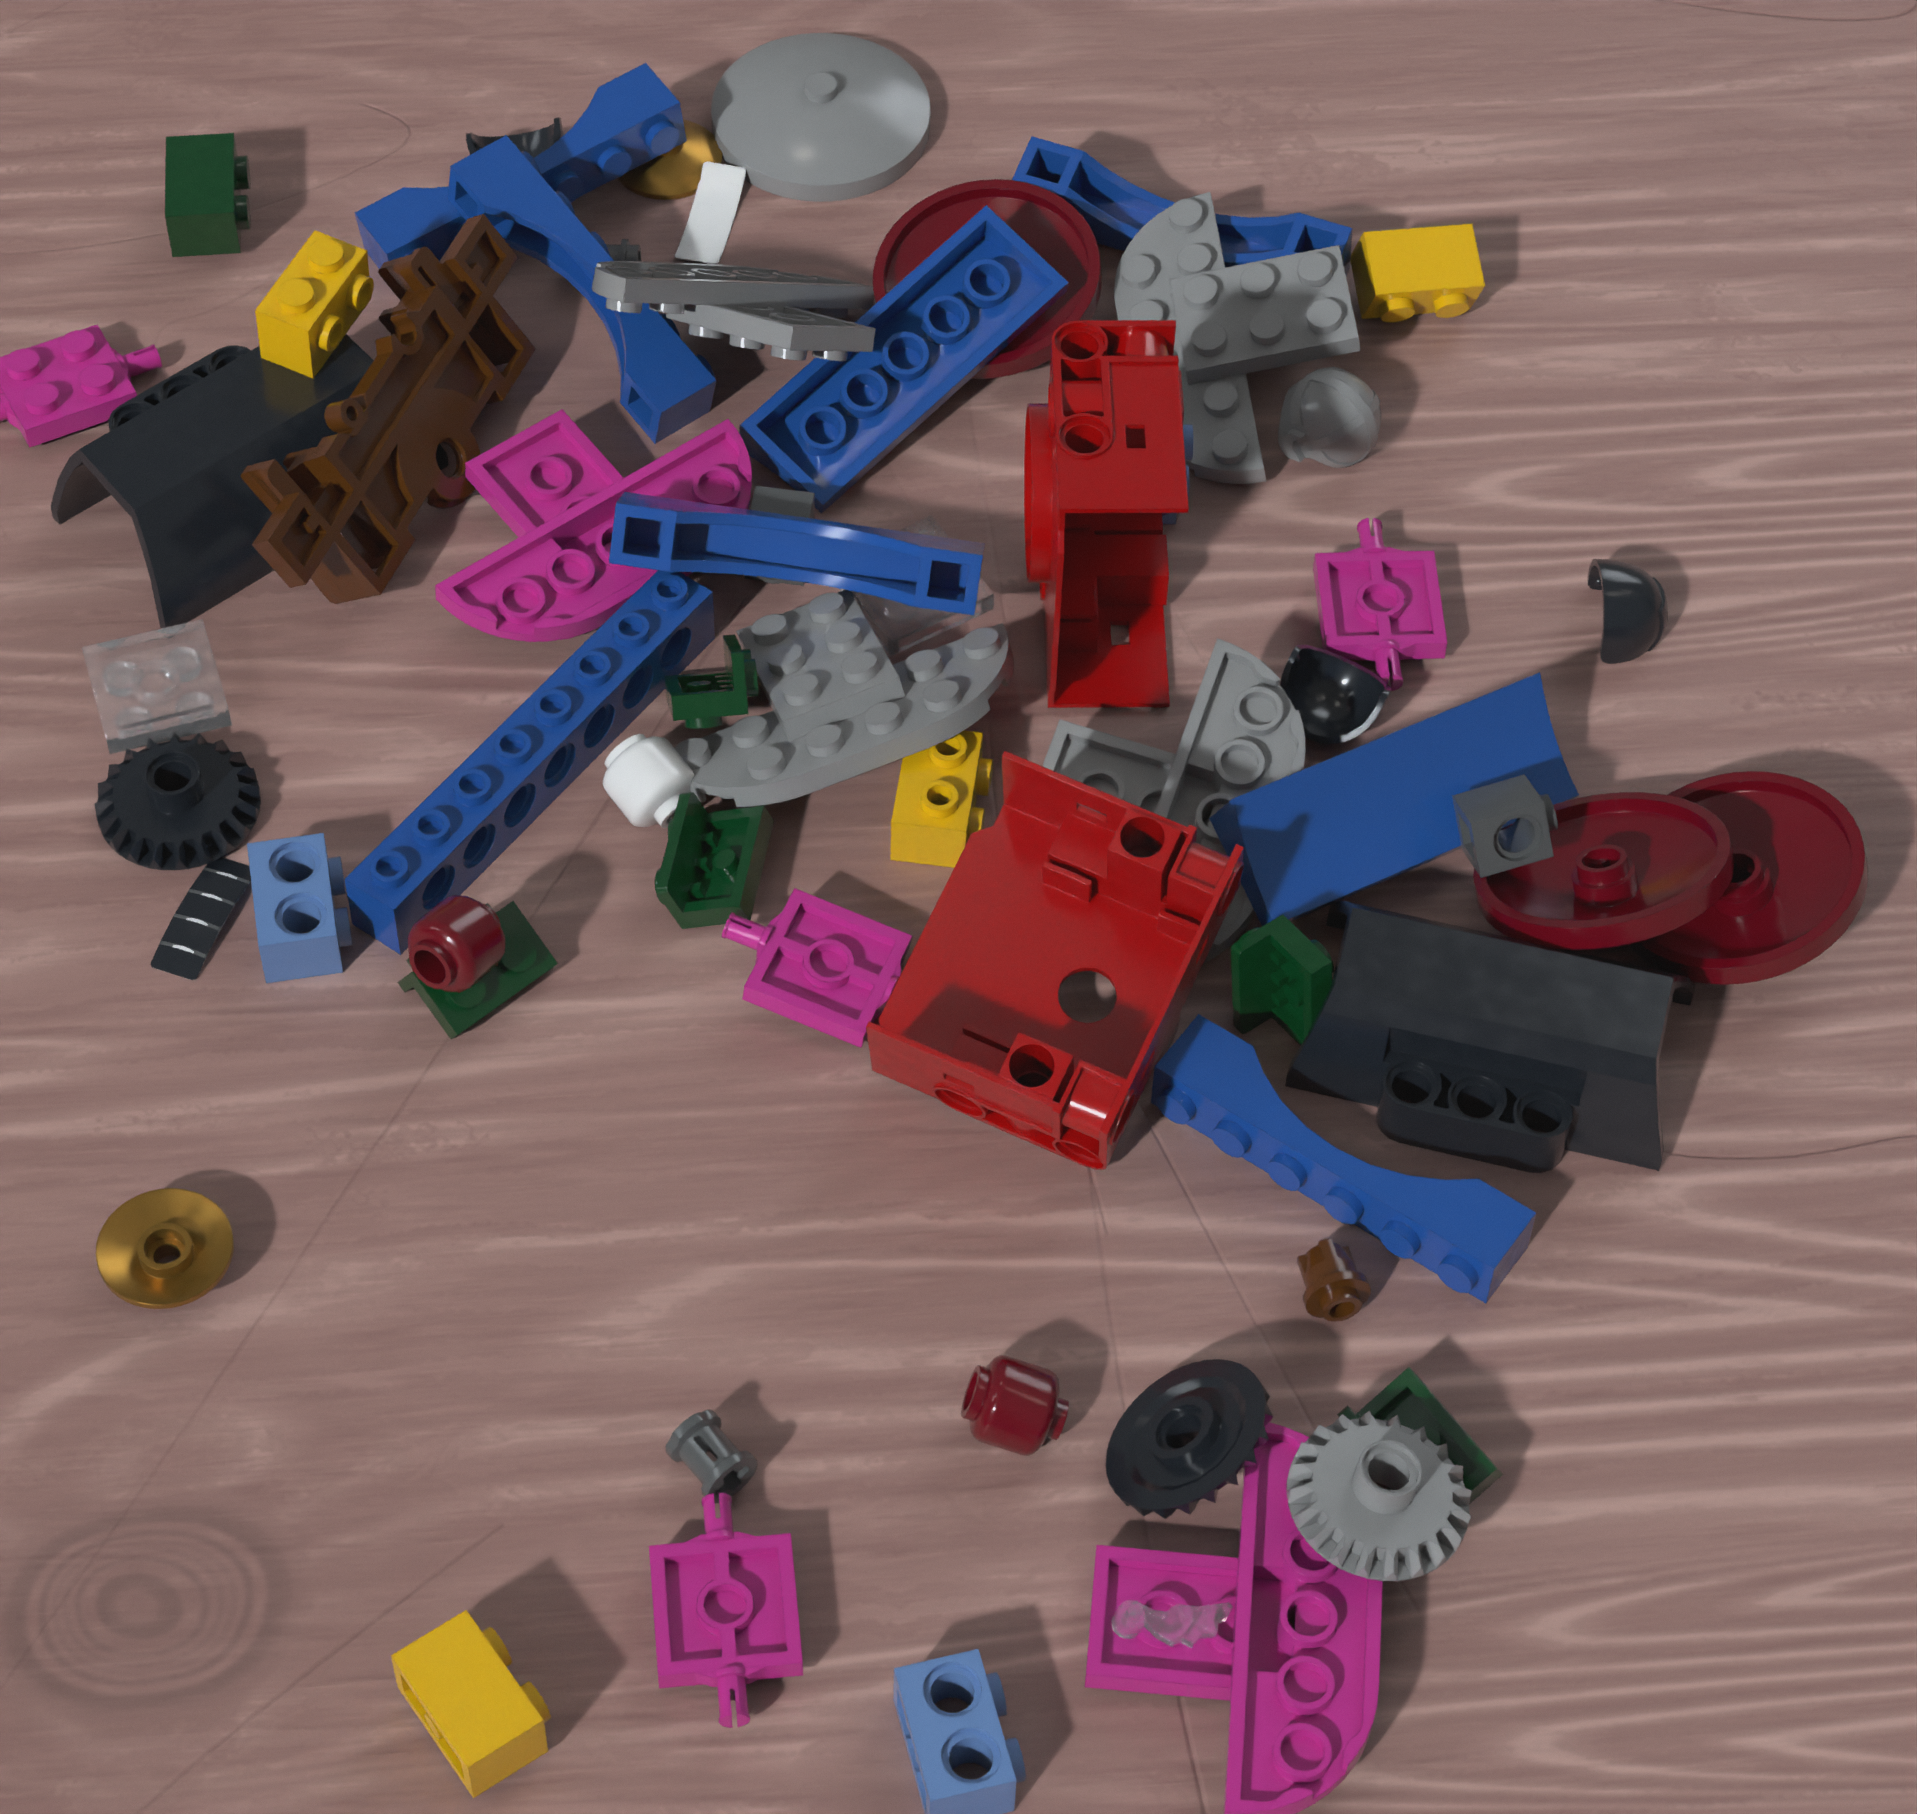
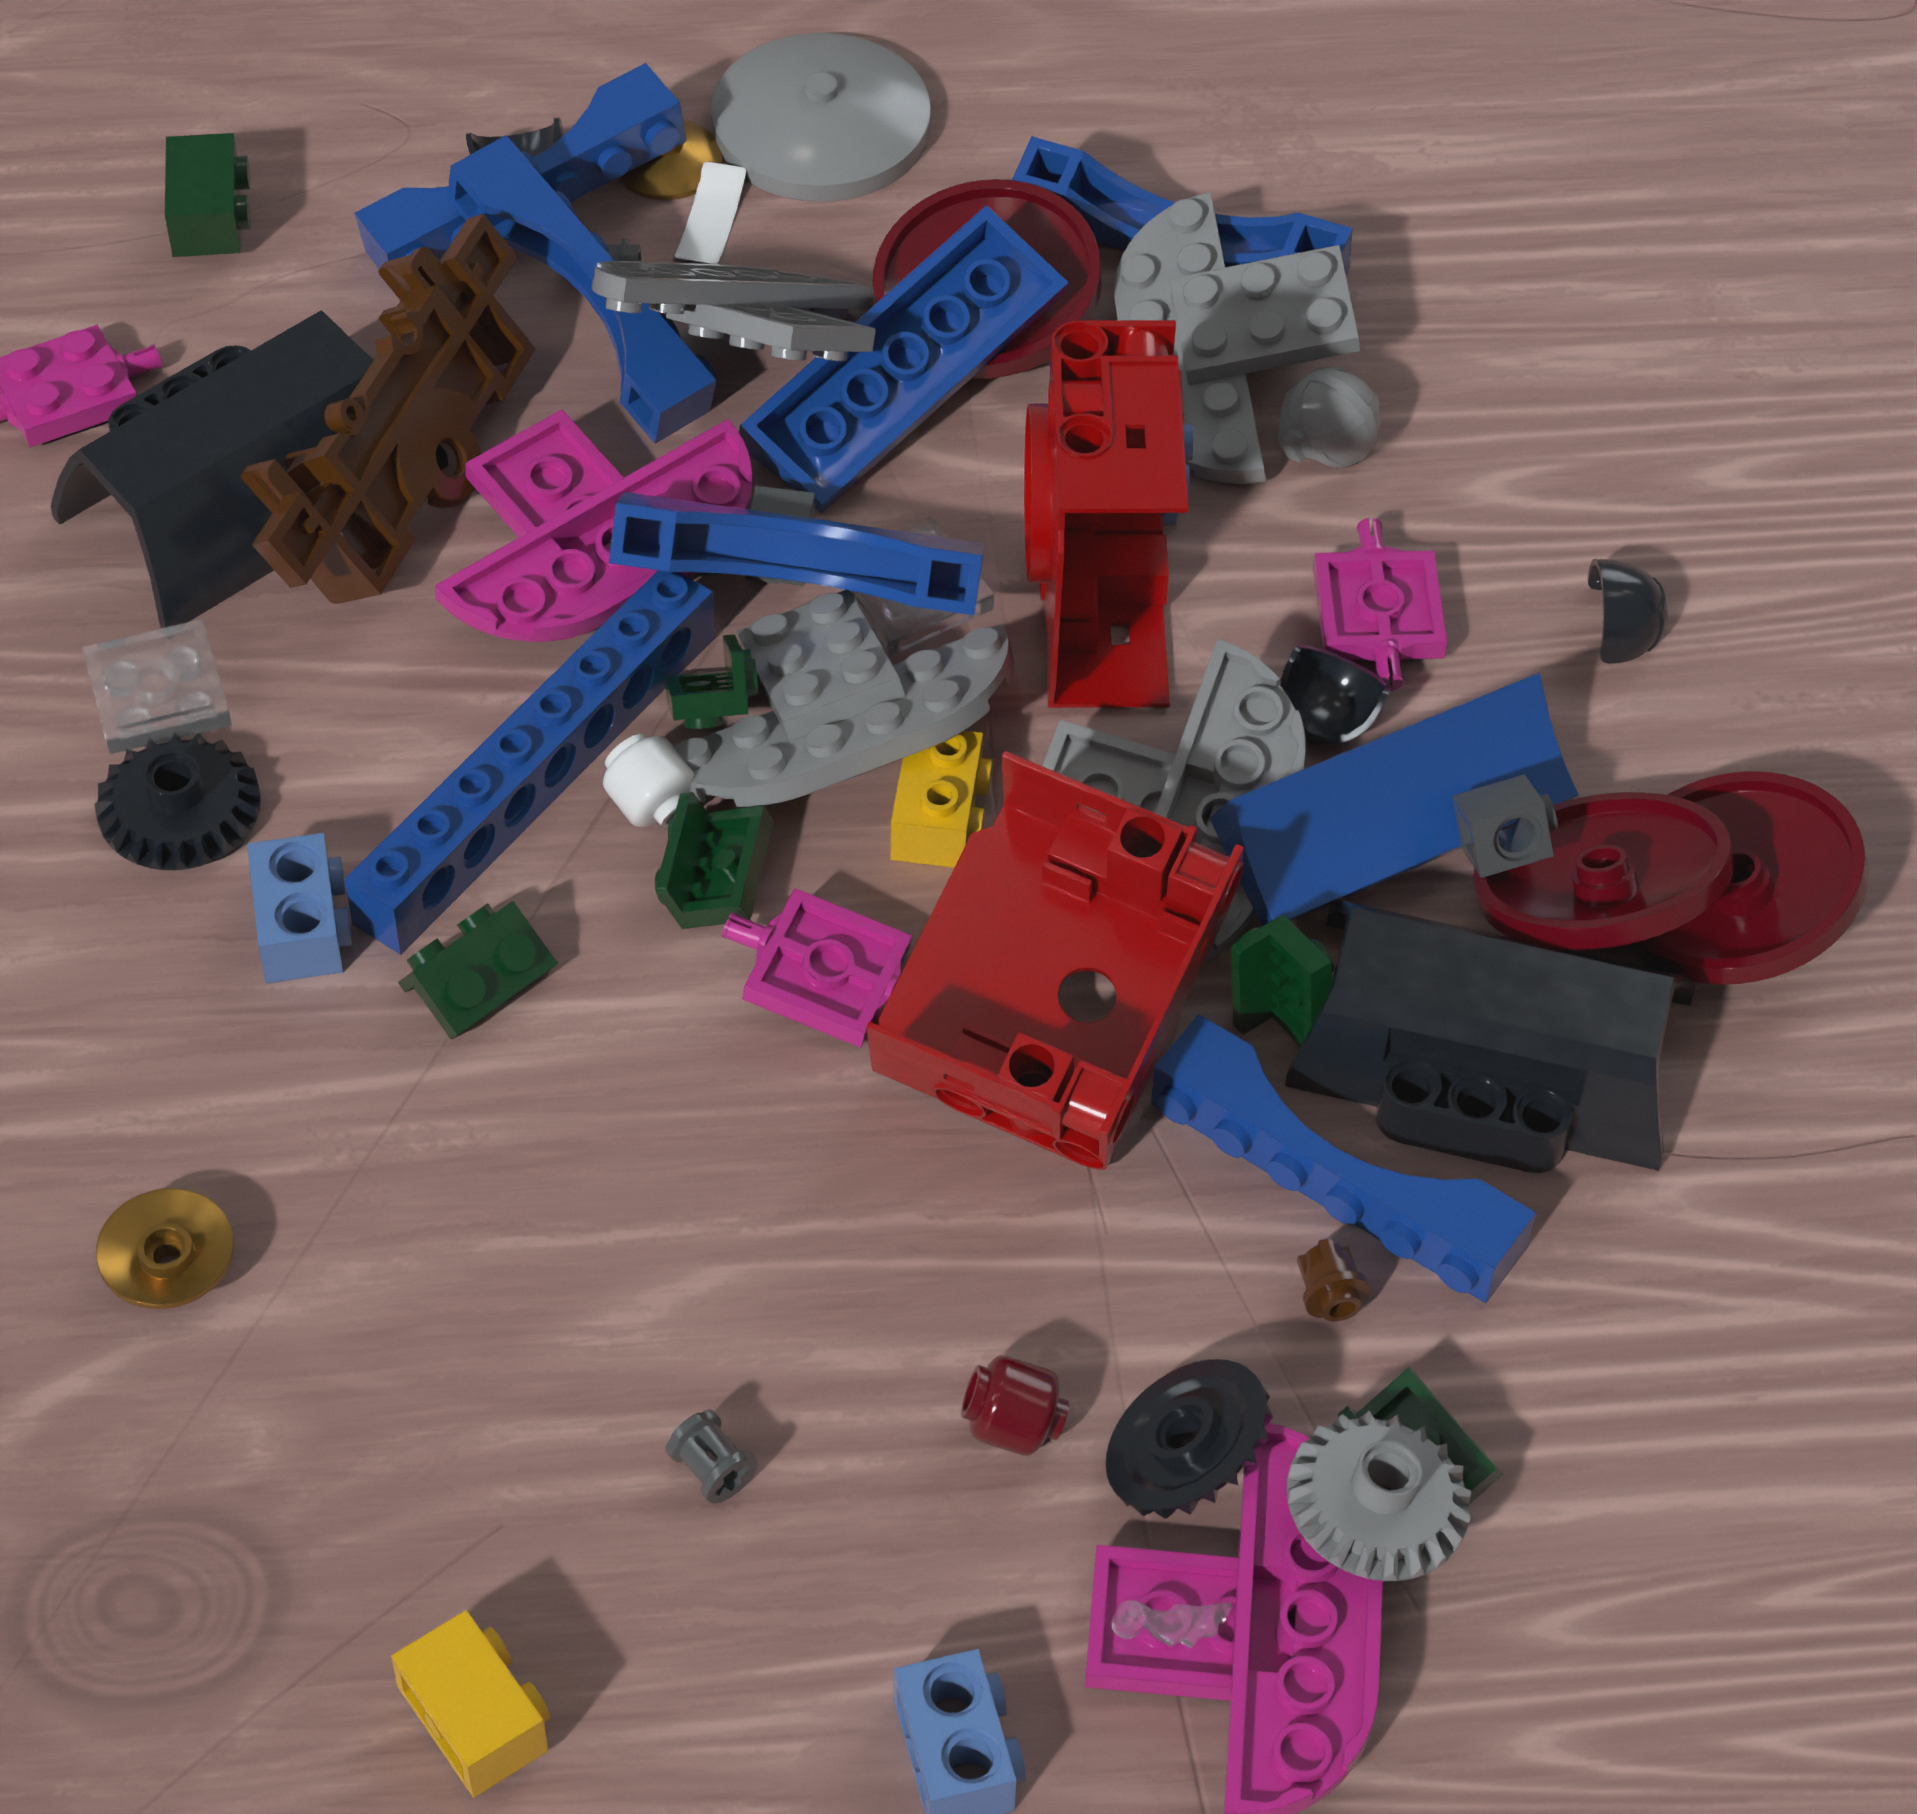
(201, 918): black sticker -> none
(313, 304): yellow brick -> none
(456, 944): dark red head -> none
(725, 1610): dark pink plate -> none
(1417, 272): yellow brick -> none

